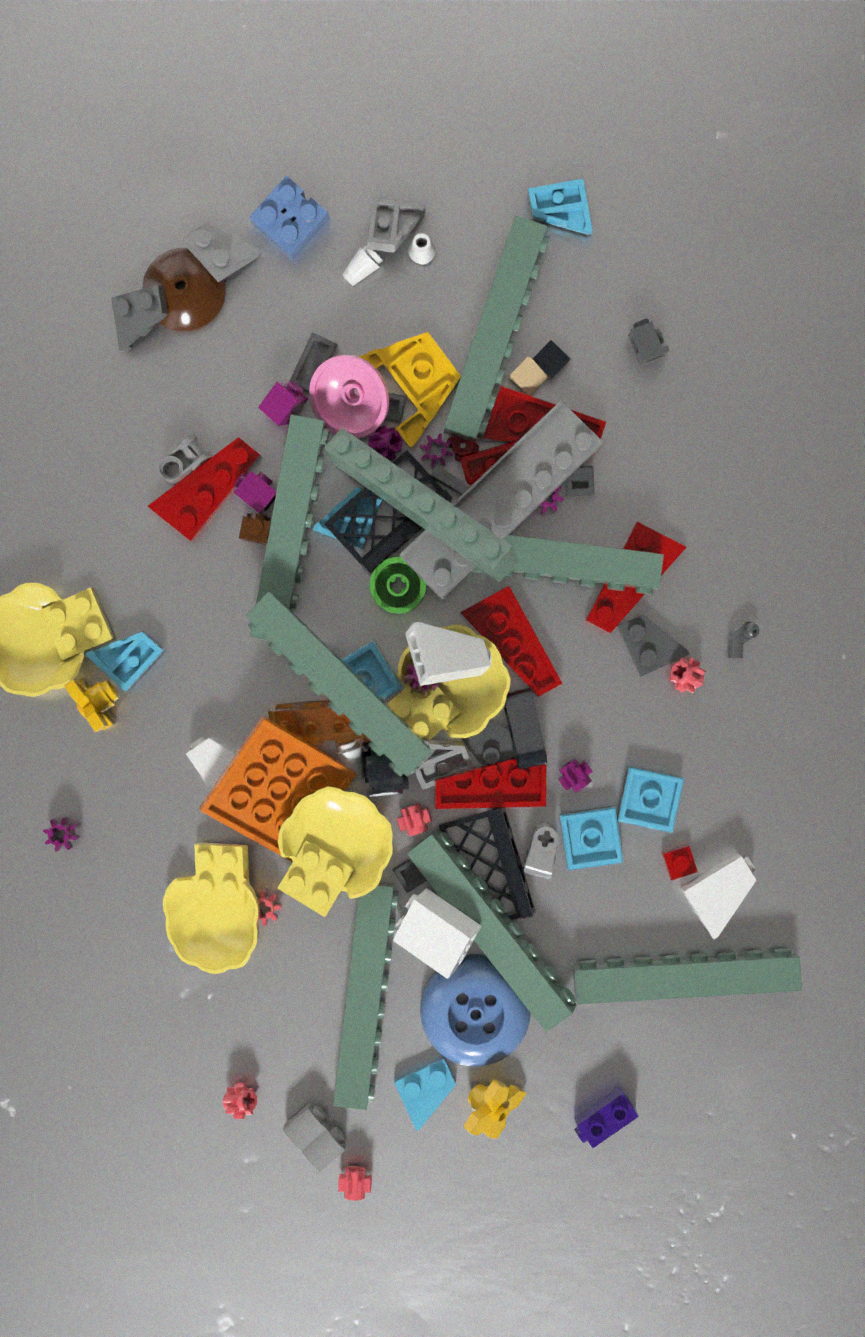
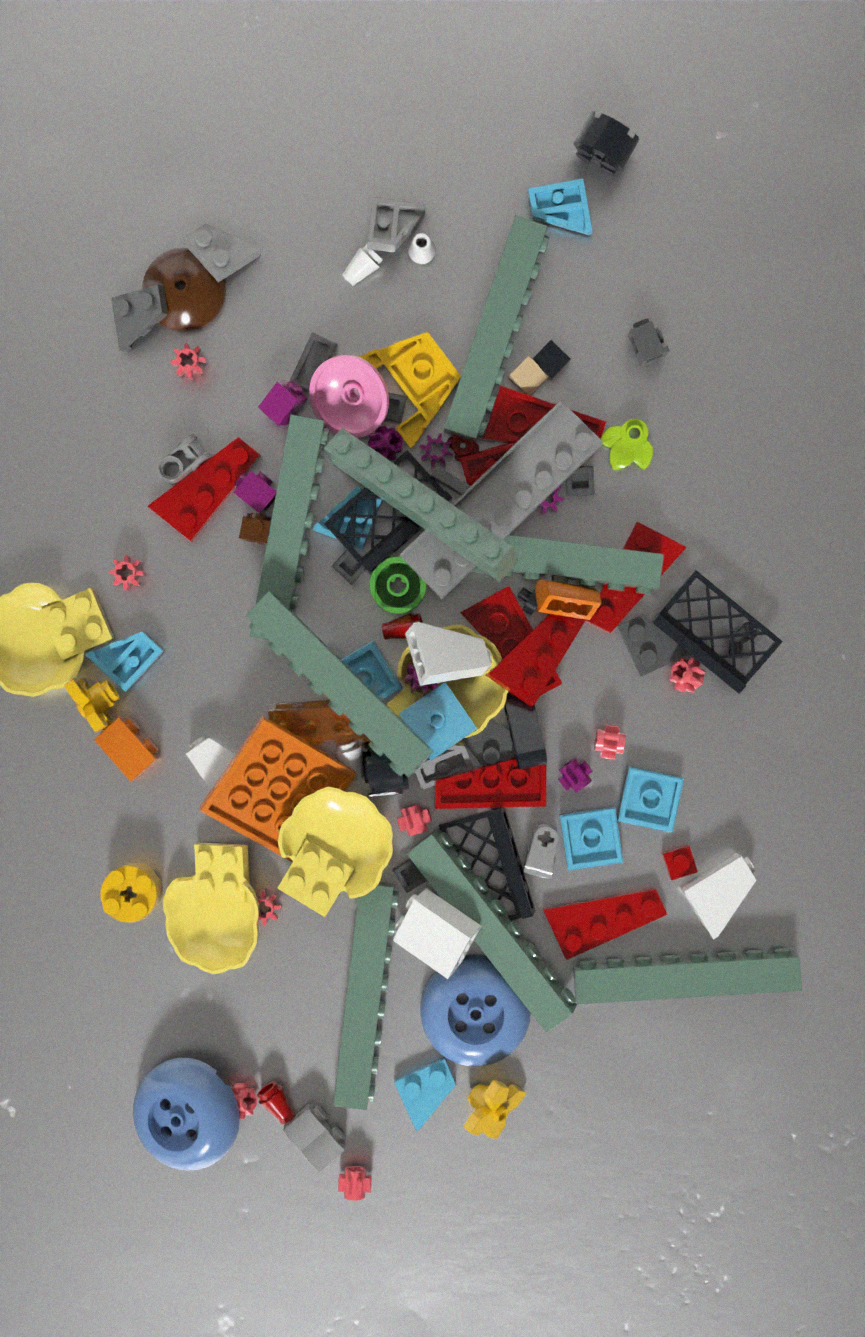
(55, 829): magenta gear -> none
(118, 901): none -> yellow brick
(127, 747): none -> orange brick
(131, 579): none -> coral gear
(191, 354): none -> coral gear
(197, 1103): none -> medium blue brick
(275, 1101): none -> red cone
(289, 217): medium blue piece -> none
(348, 567): none -> dark grey tile
(398, 627): none -> red cone
(438, 720): none -> medium azure plate
(530, 599): none -> black tile
(536, 657): none -> red wing
(566, 599): none -> orange brick
(597, 921): none -> red wing
(605, 142): none -> black brick
(605, 1118): dark purple brick -> none
(609, 741): none -> coral gear
(626, 448): none -> lime plate
(699, 649): none -> black fence

